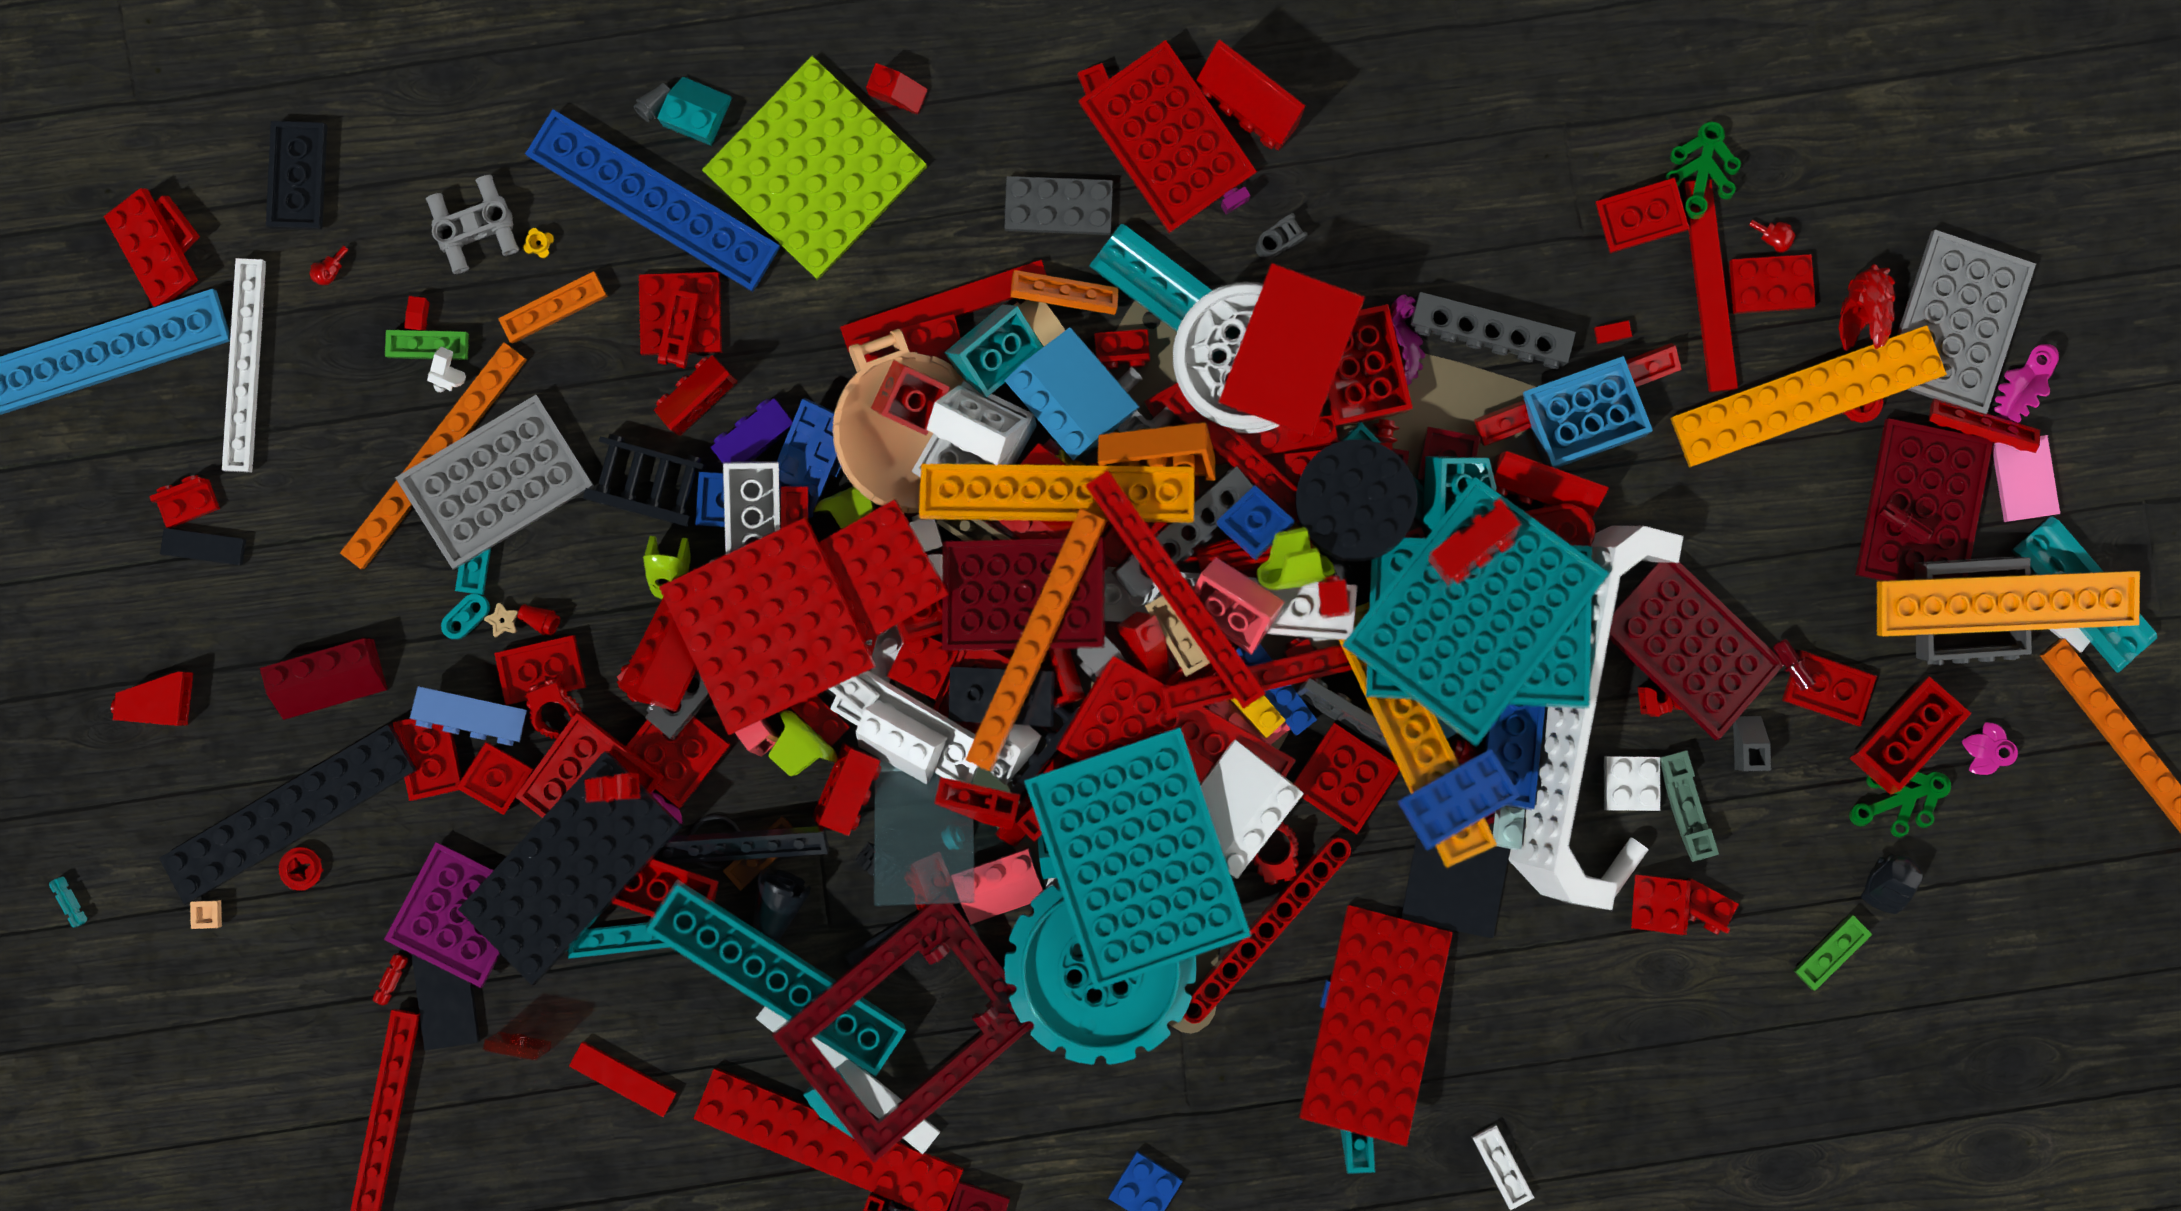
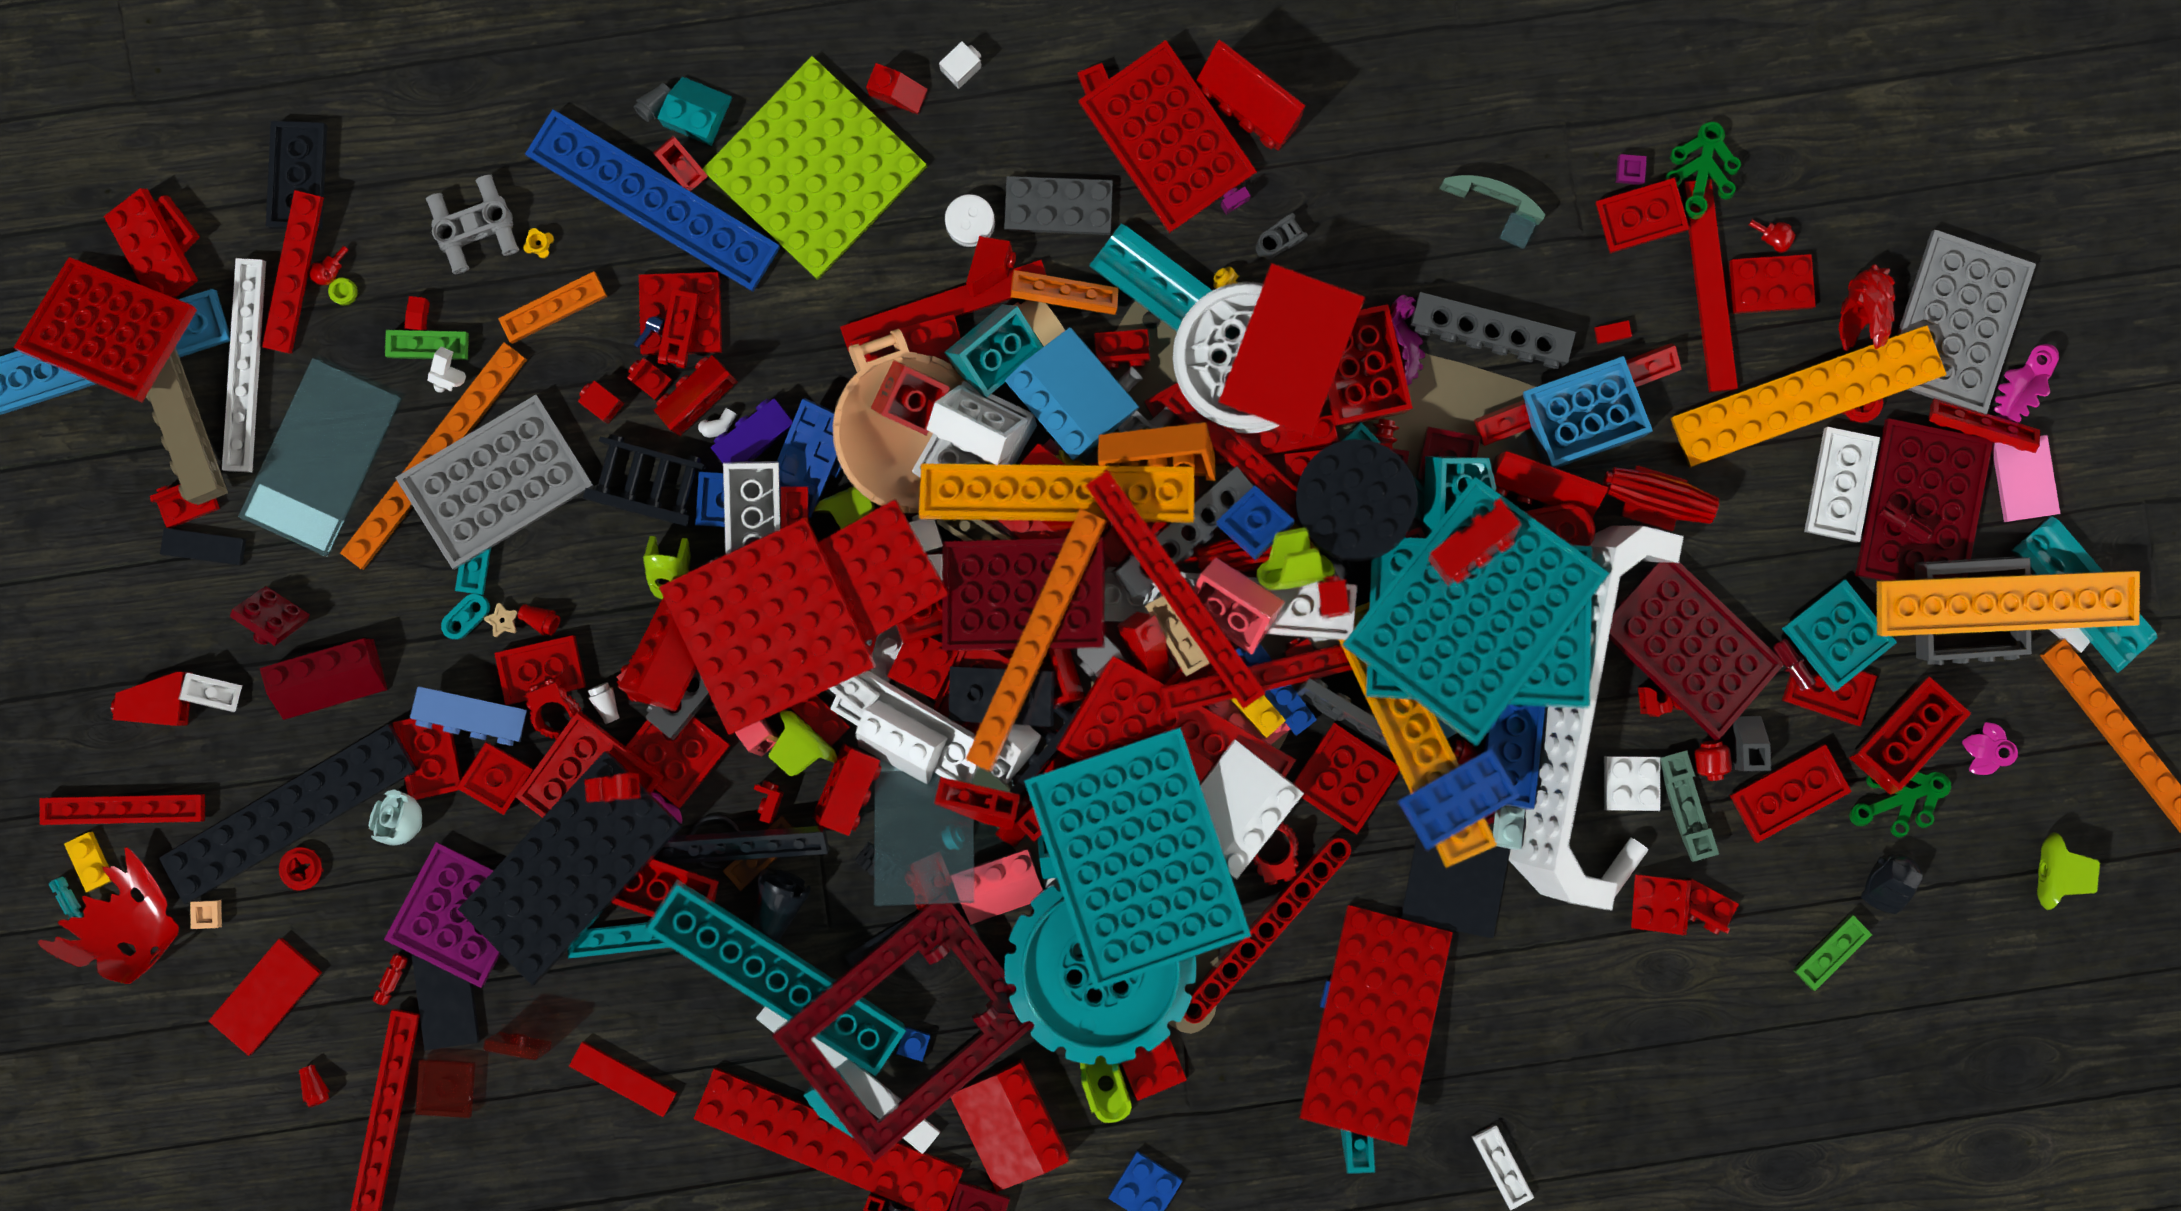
(88, 861): none -> yellow plate
(105, 329): none -> red plate
(117, 922): none -> red piece
(122, 809): none -> red plate
(185, 434): none -> dark tan brick
(210, 692): none -> white plate
(265, 996): none -> red tile
(269, 616): none -> dark red plate
(293, 272): none -> red plate
(313, 1087): none -> red cone
(319, 457): none -> clear light blue piece
(342, 291): none -> lime tile
(395, 819): none -> light aqua cylinder
(445, 1088): none -> clear red plate
(600, 401): none -> red brick
(604, 701): none -> white cone
(649, 378): none -> red bracket
(653, 323): none -> dark blue hand
(680, 164): none -> red slope
(717, 427): none -> white arm
(770, 805): none -> red bracket
(913, 1044): none -> blue plate
(961, 64): none -> white brick
(968, 219): none -> white head
(989, 264): none -> red slope
(1010, 1126): none -> red slope
(1107, 1105): none -> lime piece
(1154, 1070): none -> red plate
(1225, 277): none -> yellow plate
(1517, 230): none -> clear light blue tile
(1525, 206): none -> sand green slope
(1631, 169): none -> magenta plate
(1659, 497): none -> red plate
(1713, 760): none -> red head
(1790, 793): none -> red plate
(1838, 635): none -> teal plate
(1842, 484): none -> white plate
(2064, 872): none -> lime piece

